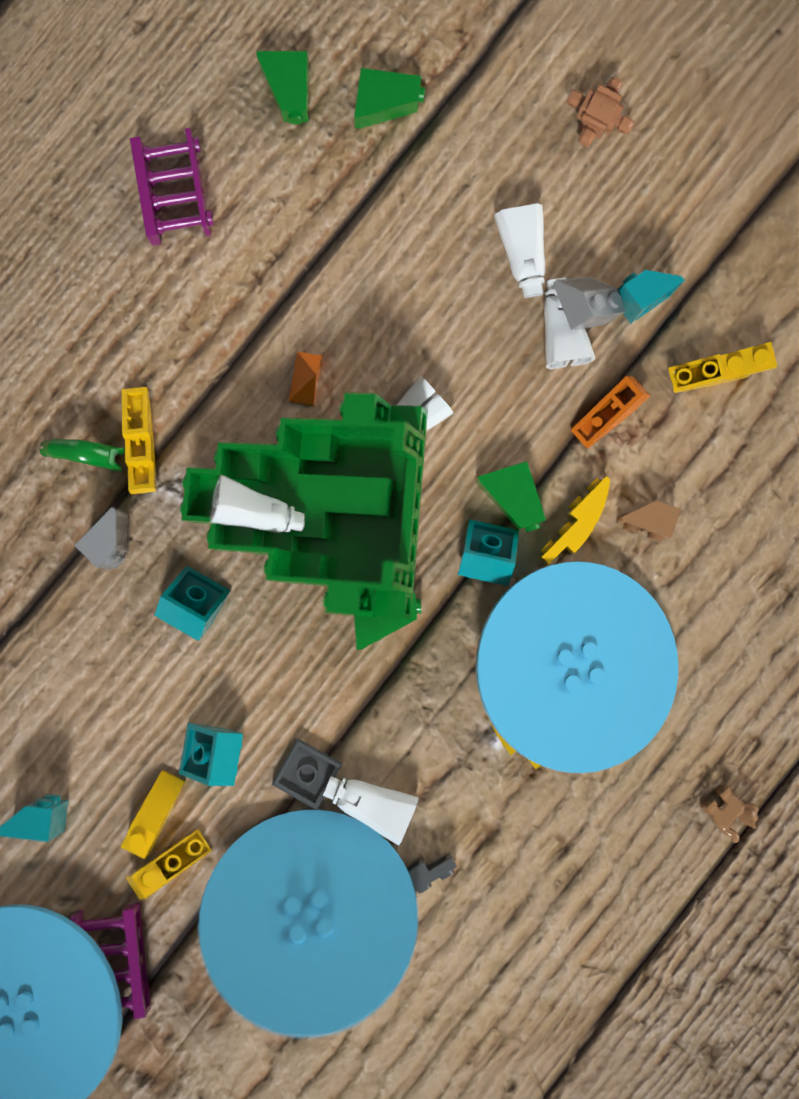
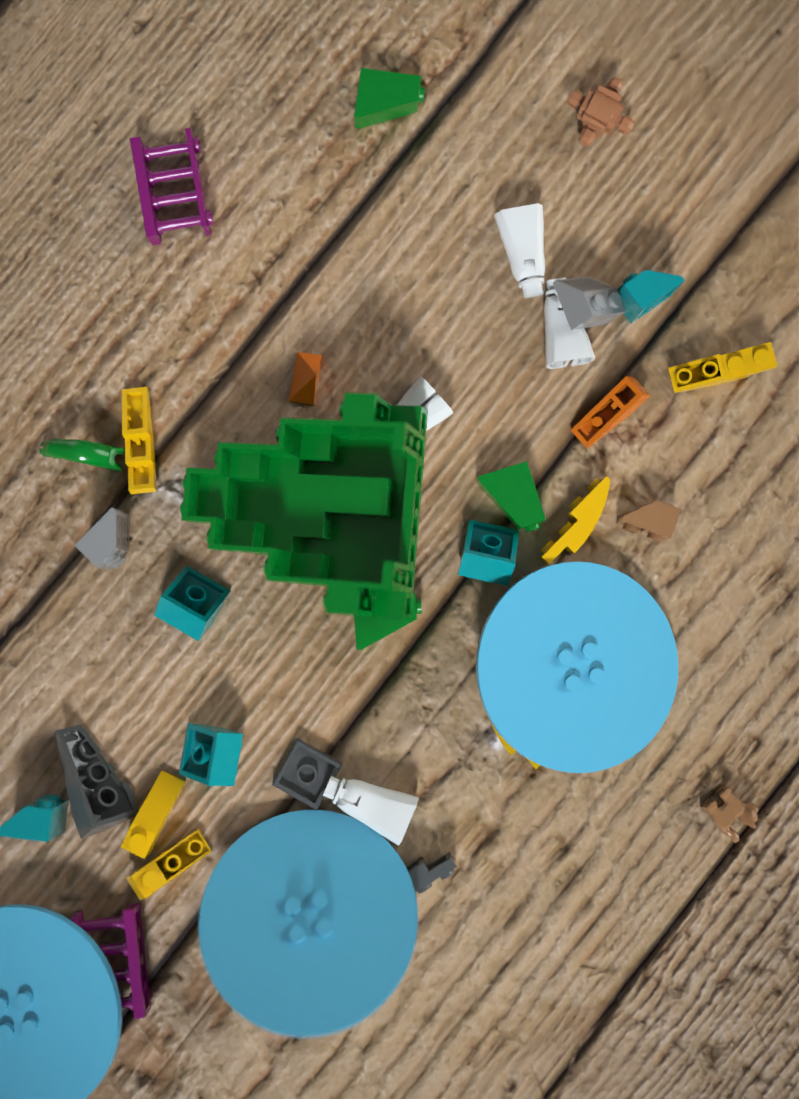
(93, 788): none -> dark grey wedge
(244, 507): white piece -> none
(288, 82): green slope -> none

